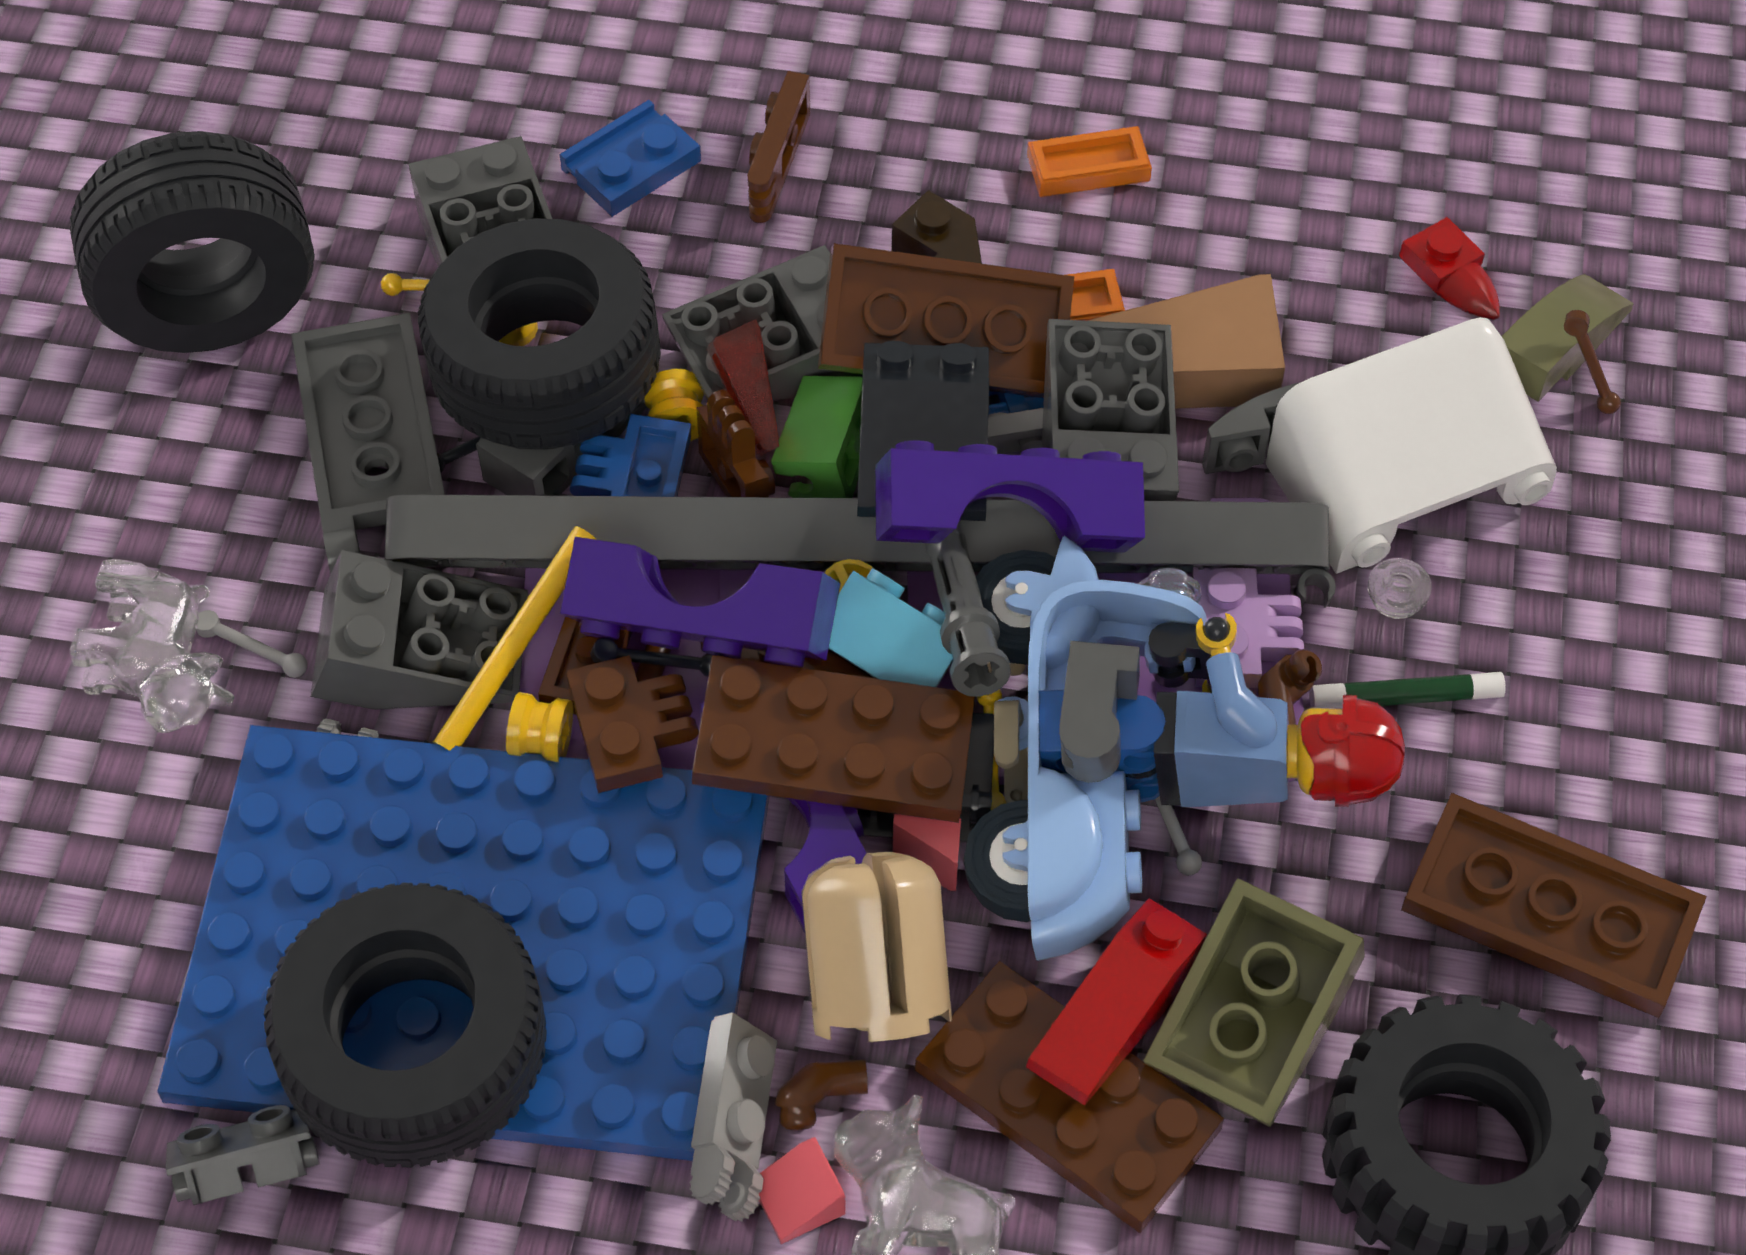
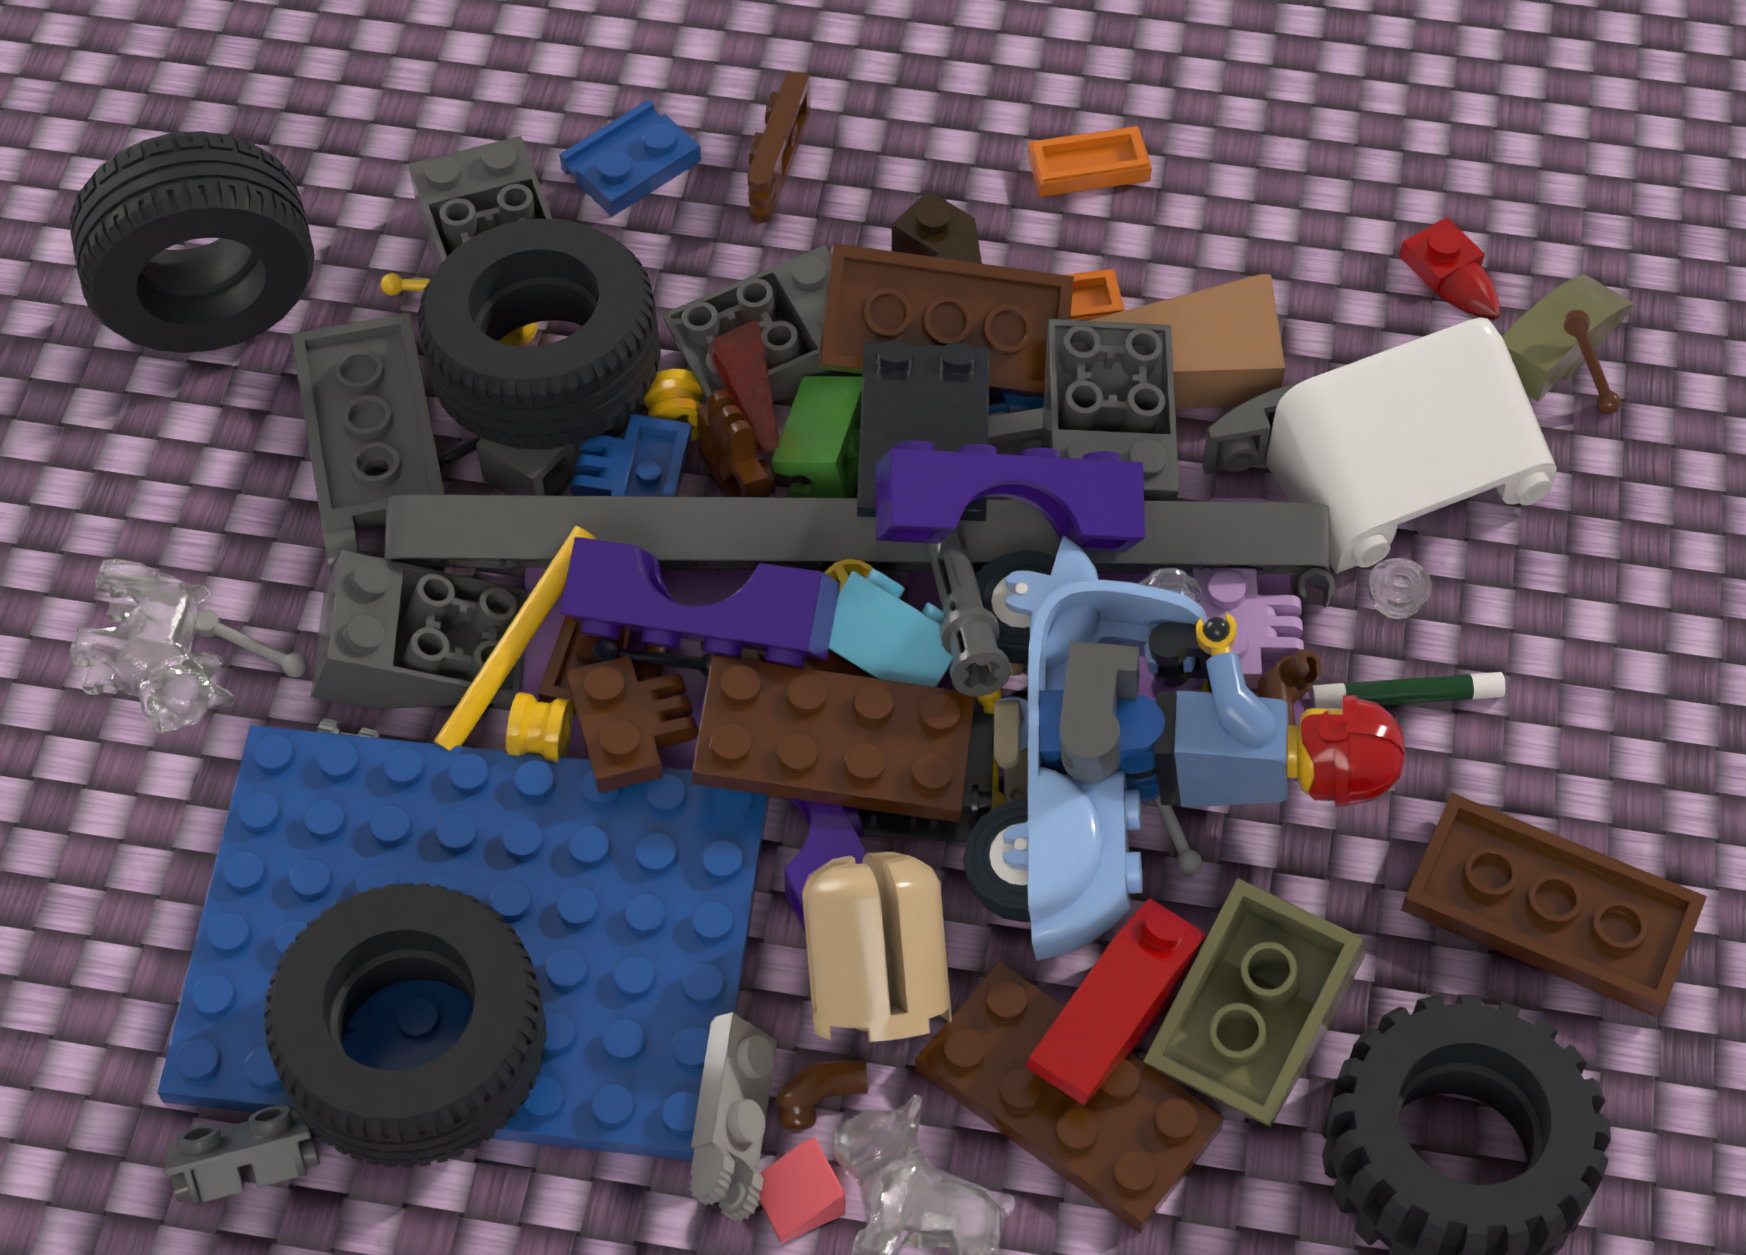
(932, 843): coral slope -> none

